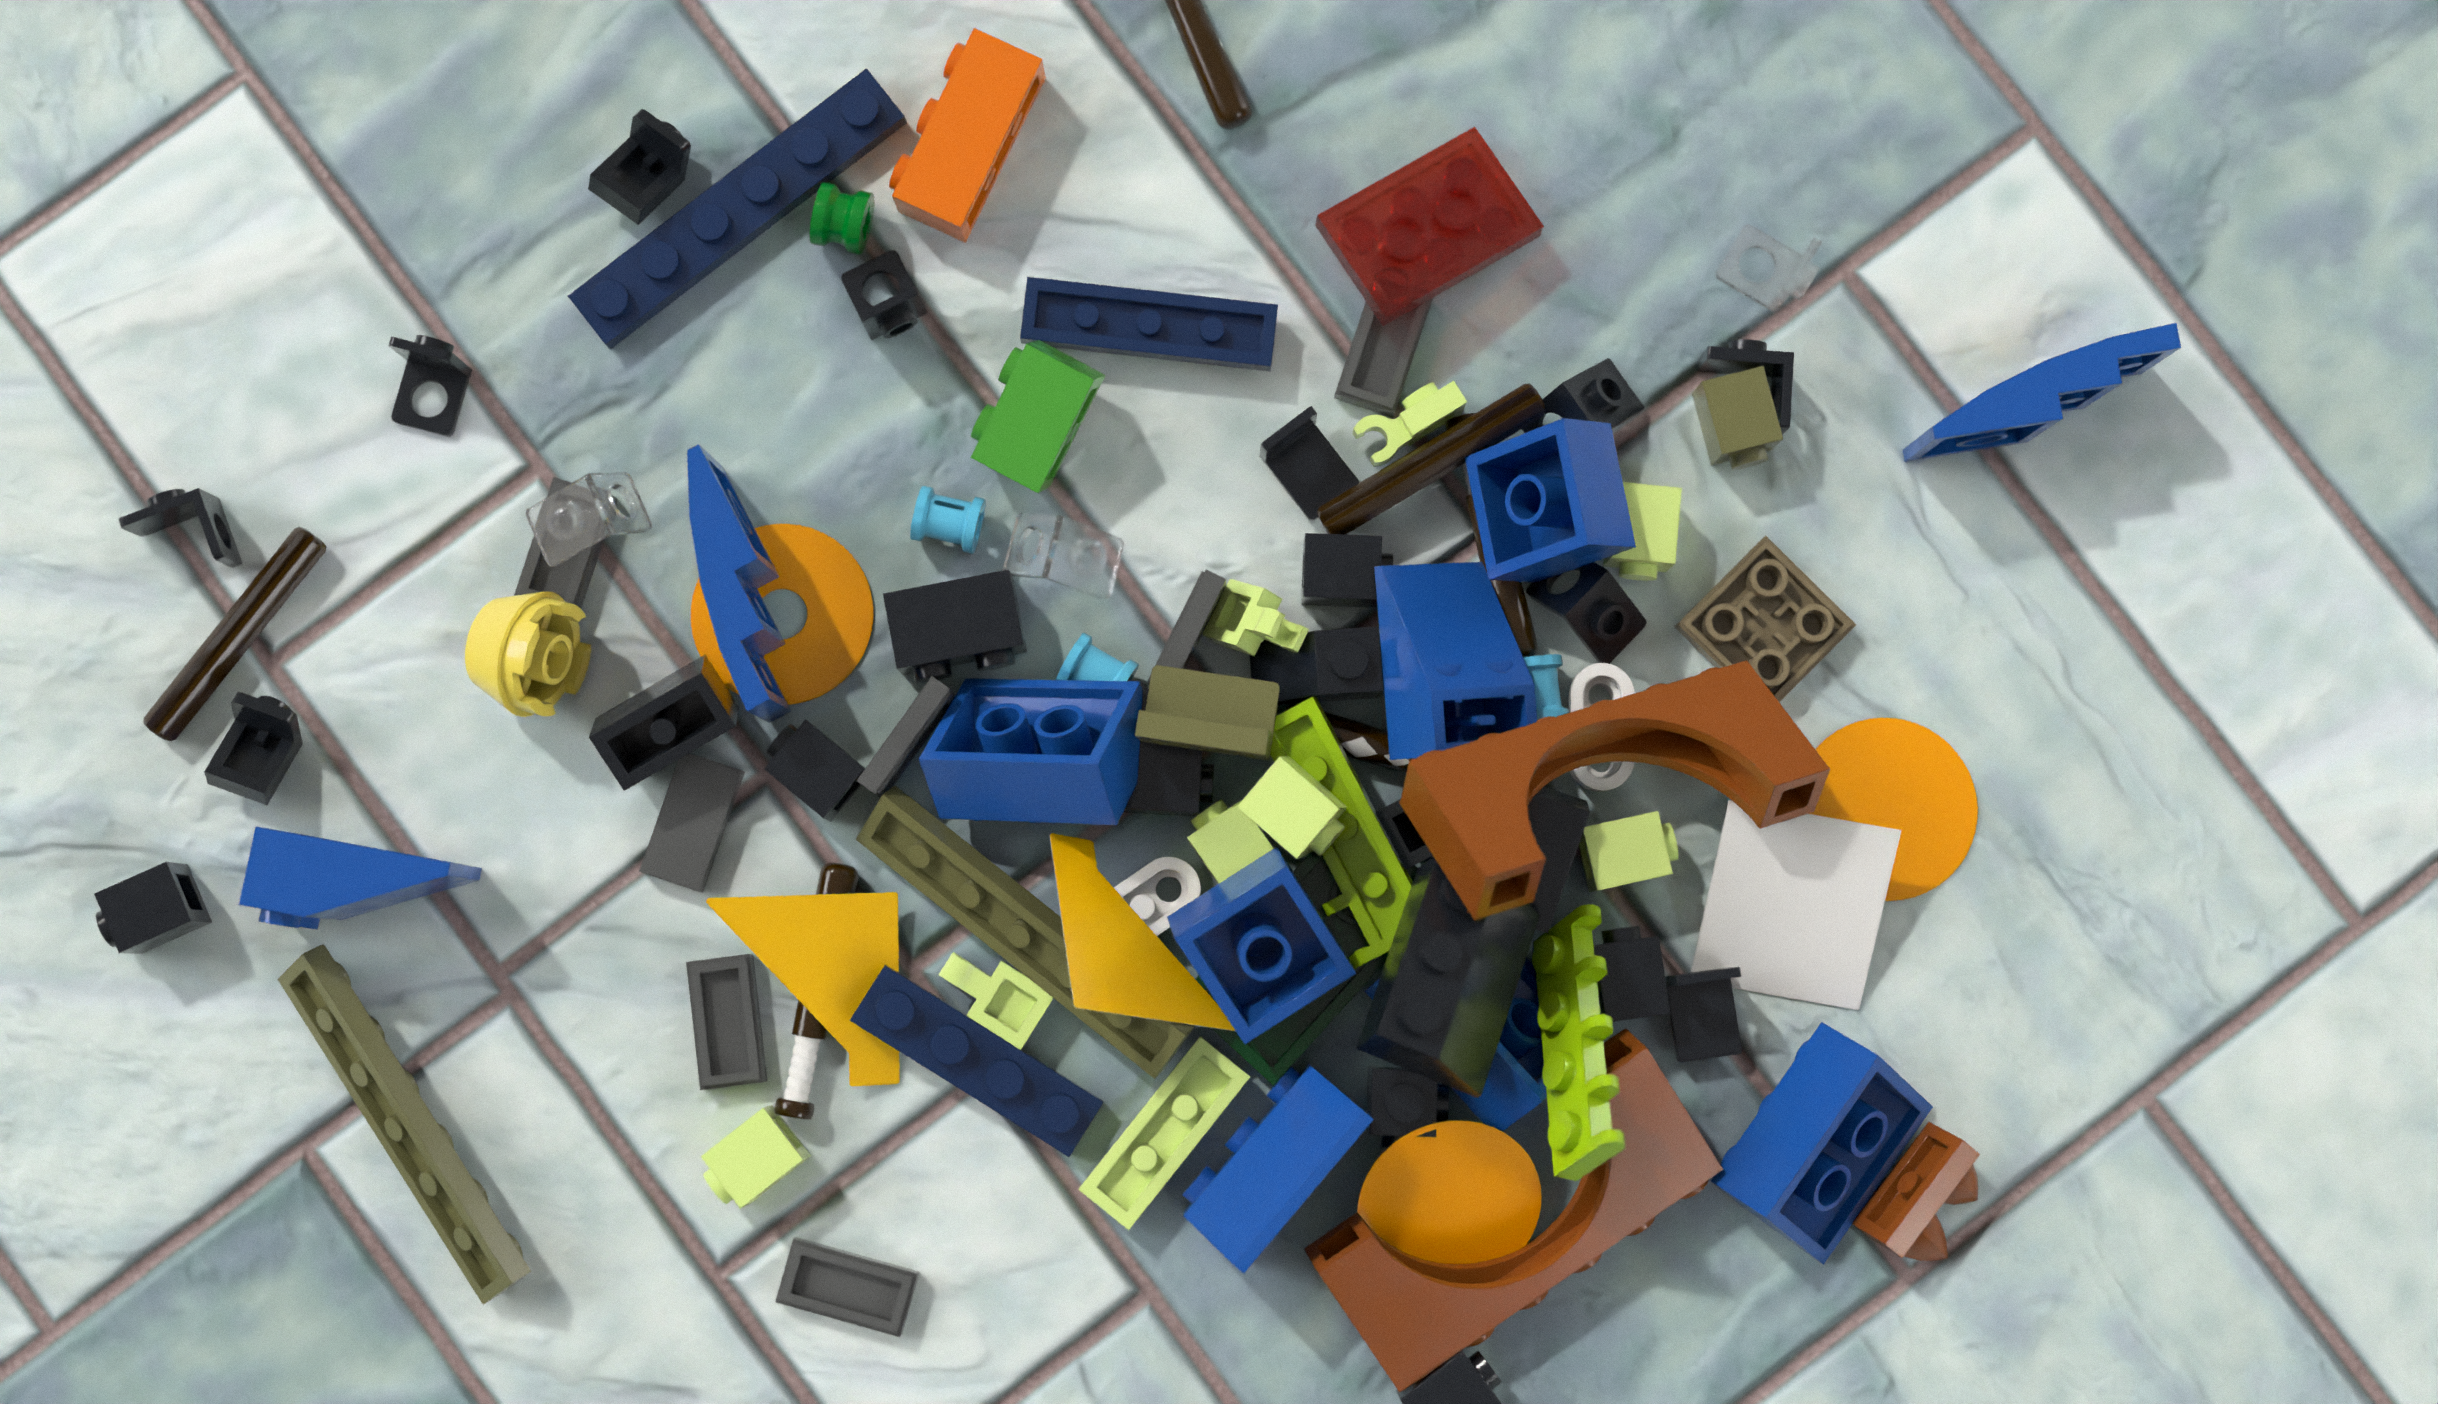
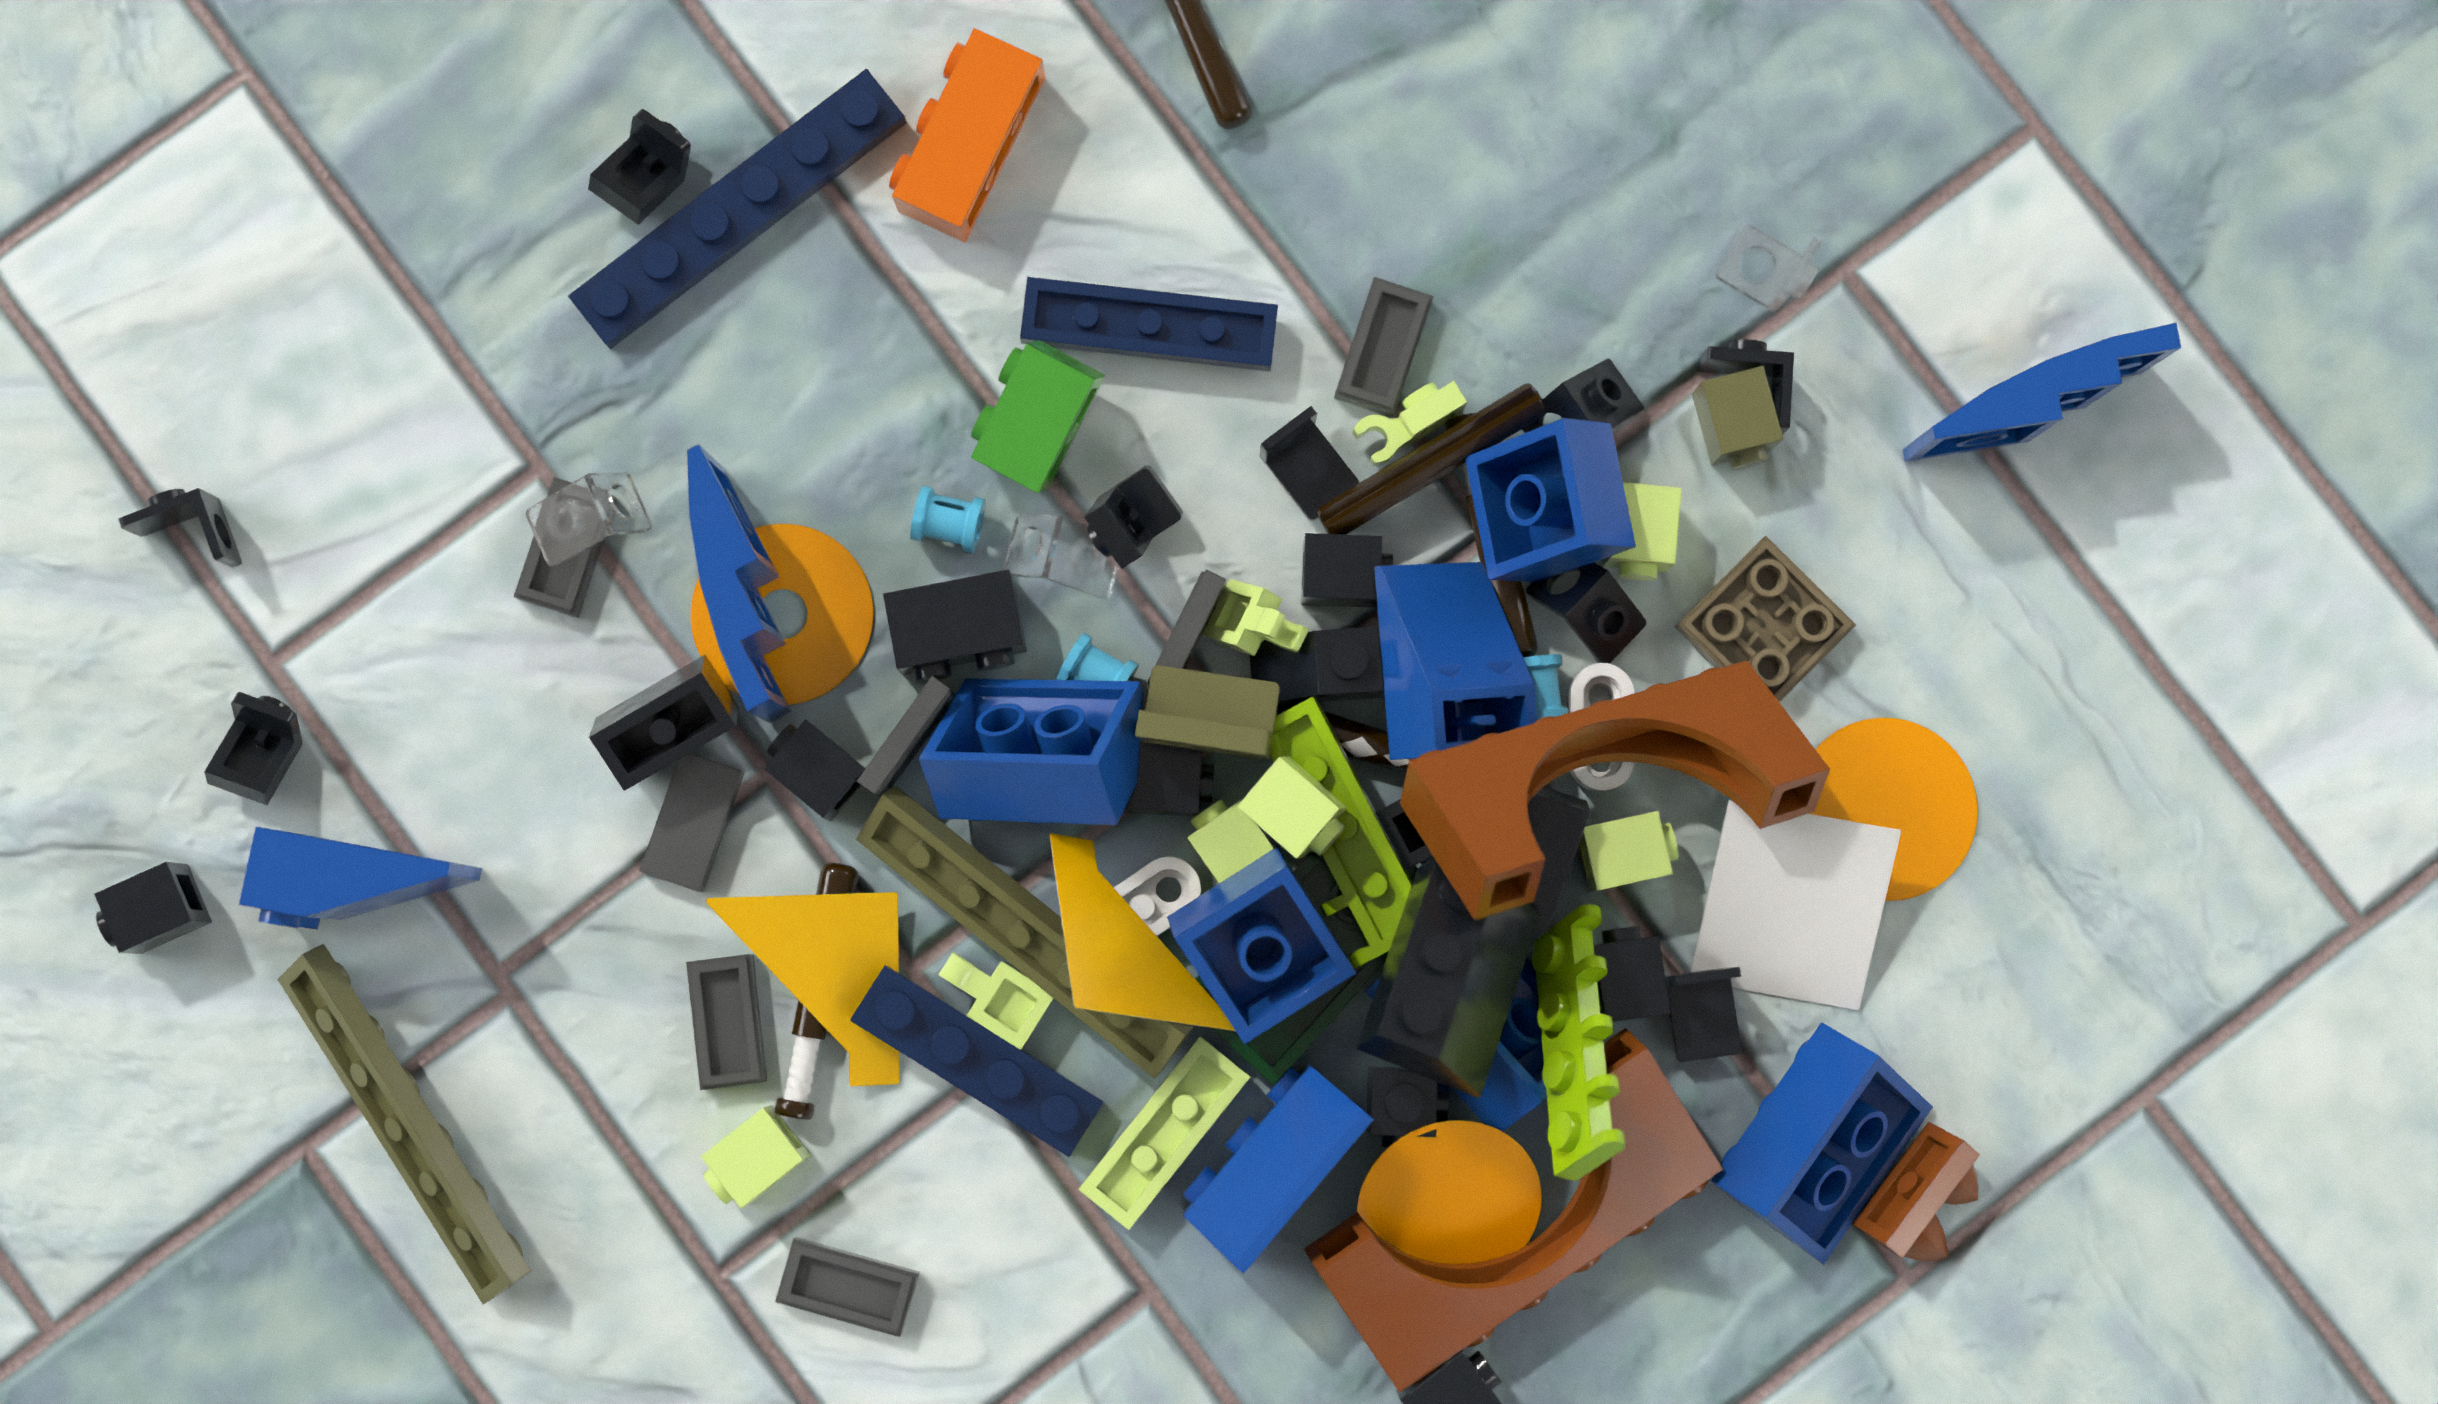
(234, 634): dark brown axle -> none
(430, 362): black bracket -> none
(527, 652): light yellow cone -> none
(841, 218): green wheel -> none
(893, 314): black bracket -> none
(1131, 516): none -> black bracket
(1429, 226): clear red plate -> none

